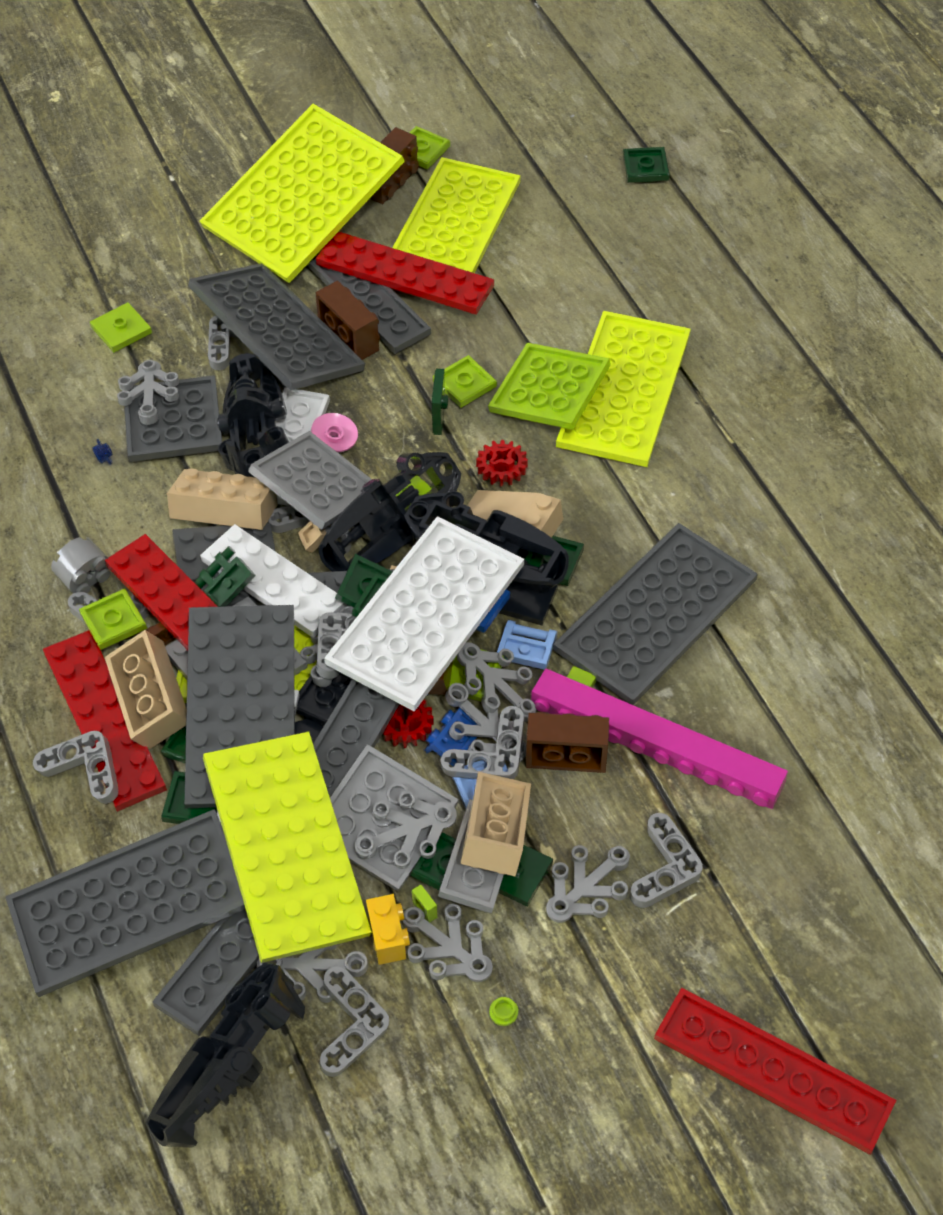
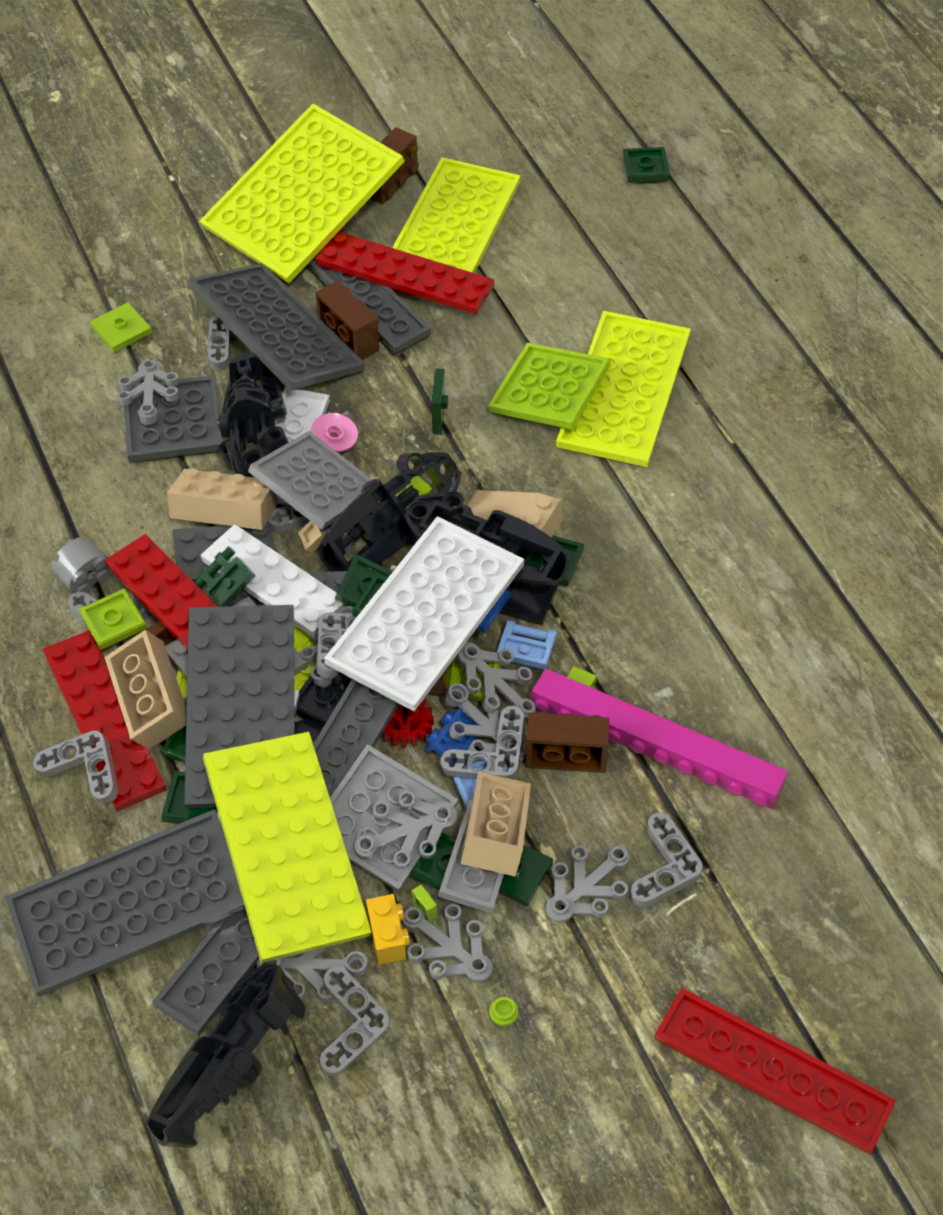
(102, 452): clear blue plate -> none
(429, 146): lime plate -> none
(467, 381): lime plate -> none
(501, 463): red gear -> none
(655, 613): dark grey plate -> none

